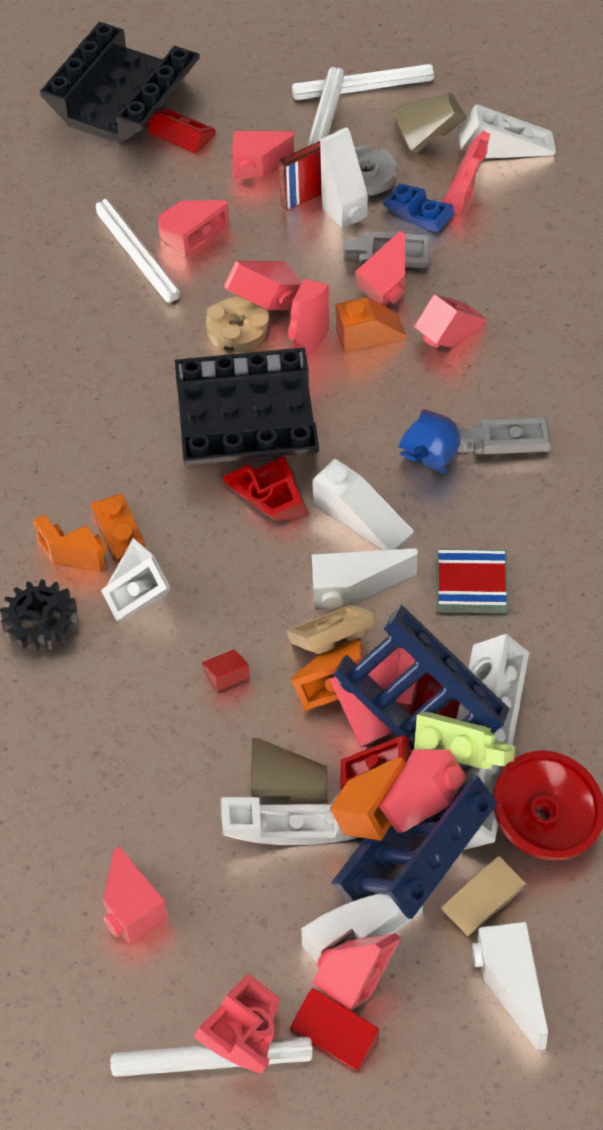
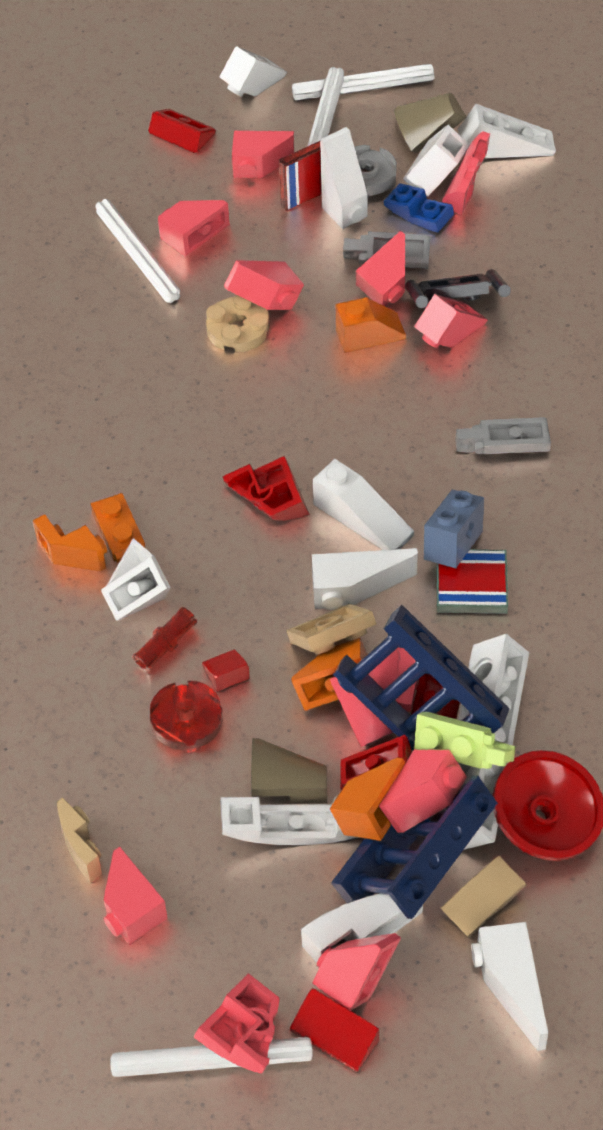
(53, 605): black gear -> none
(78, 841): none -> tan slope
(112, 87): black slope -> none
(164, 639): none -> clear red pin
(186, 734): none -> clear red plate
(245, 406): black slope -> none
(250, 73): none -> white slope
(309, 315): coral slope -> none
(431, 440): blue helmet -> none
(436, 160): none -> white slope
(453, 528): none -> sand blue brick
(466, 287): none -> black plate

